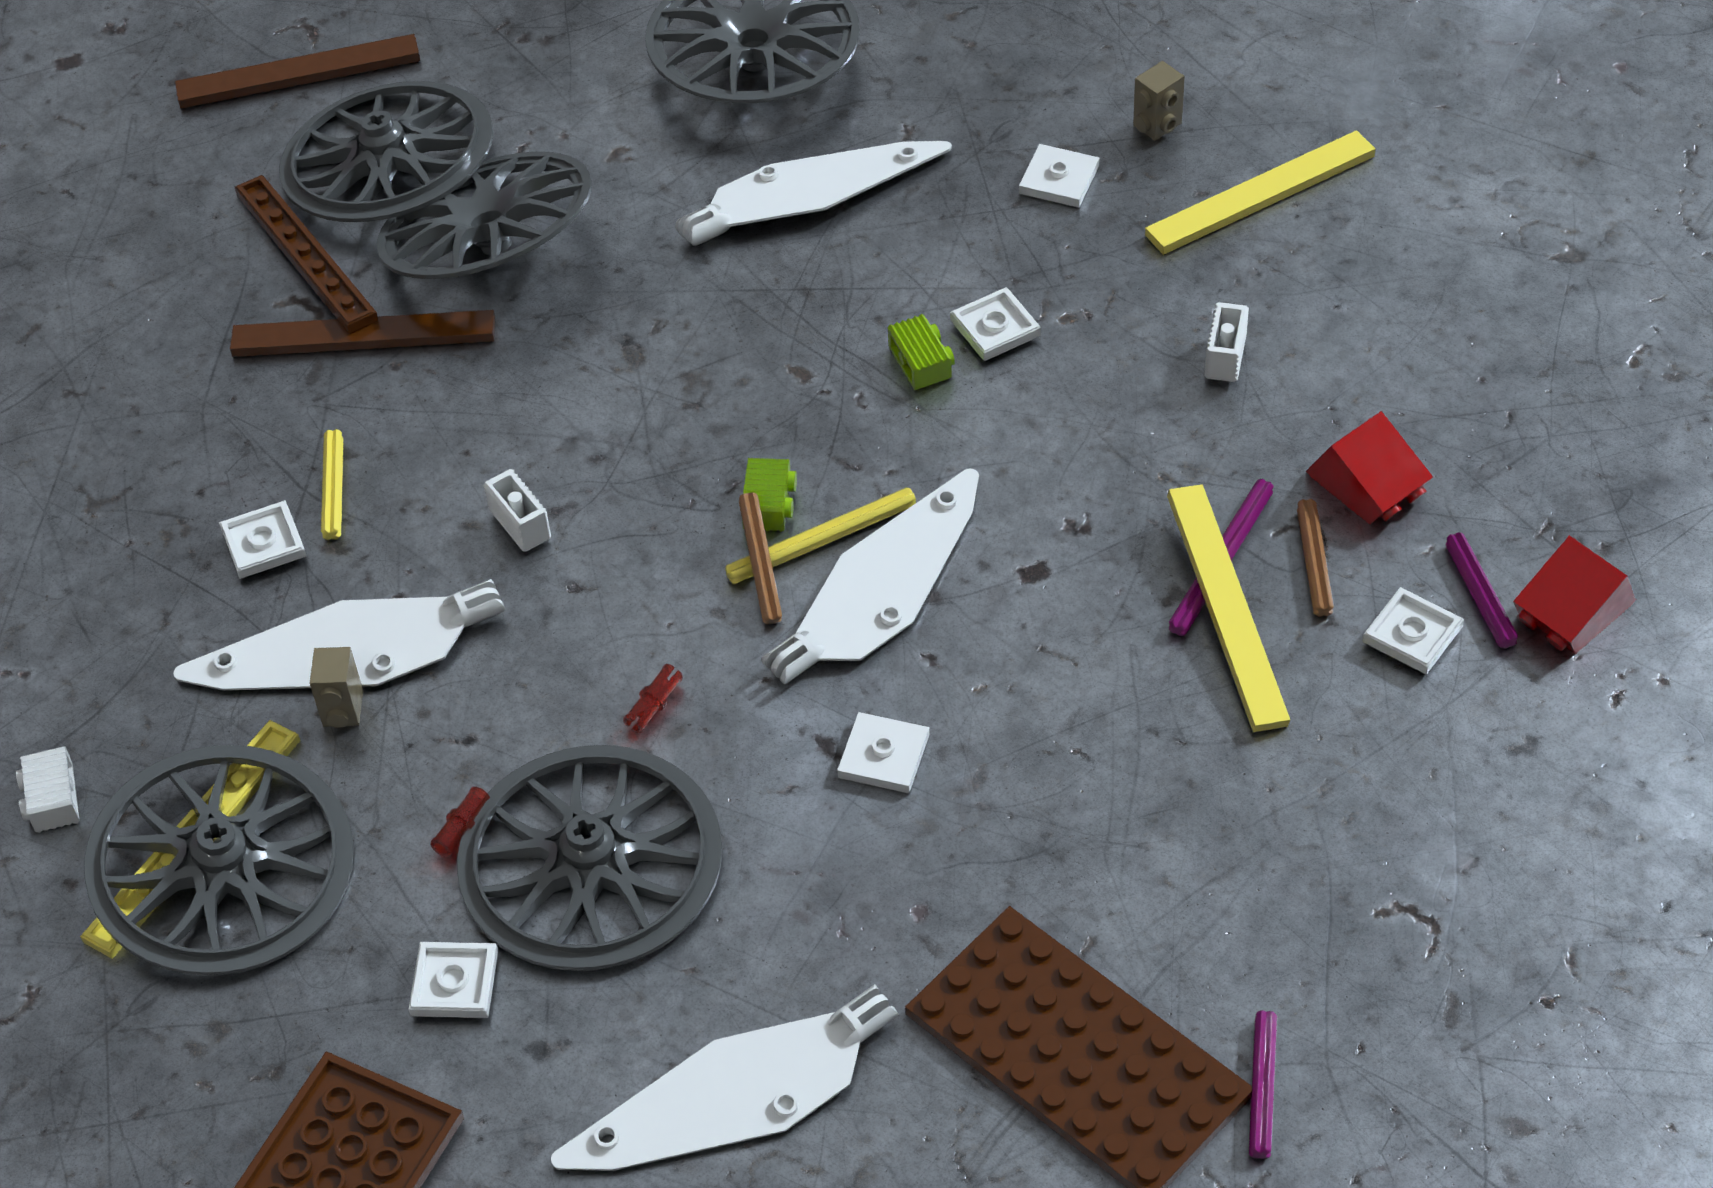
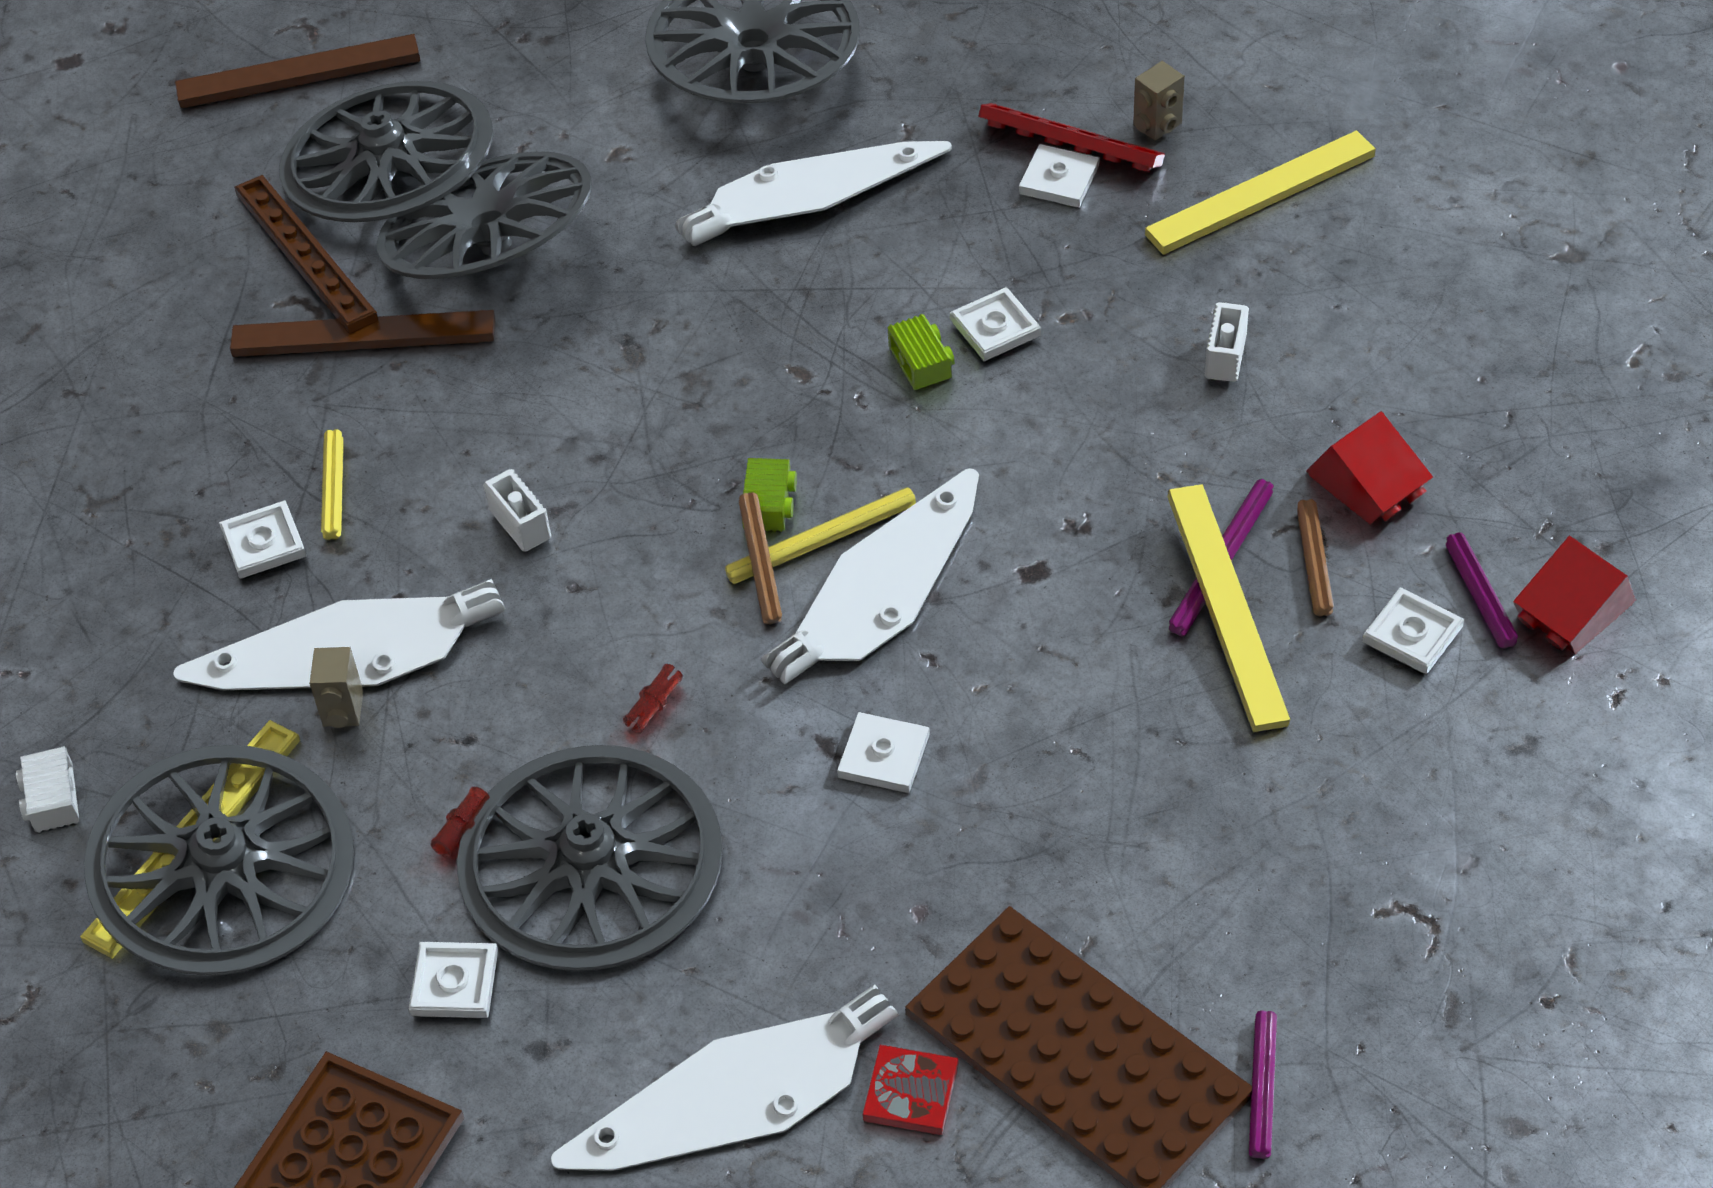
(910, 1089): none -> red tile
(1083, 140): none -> red plate

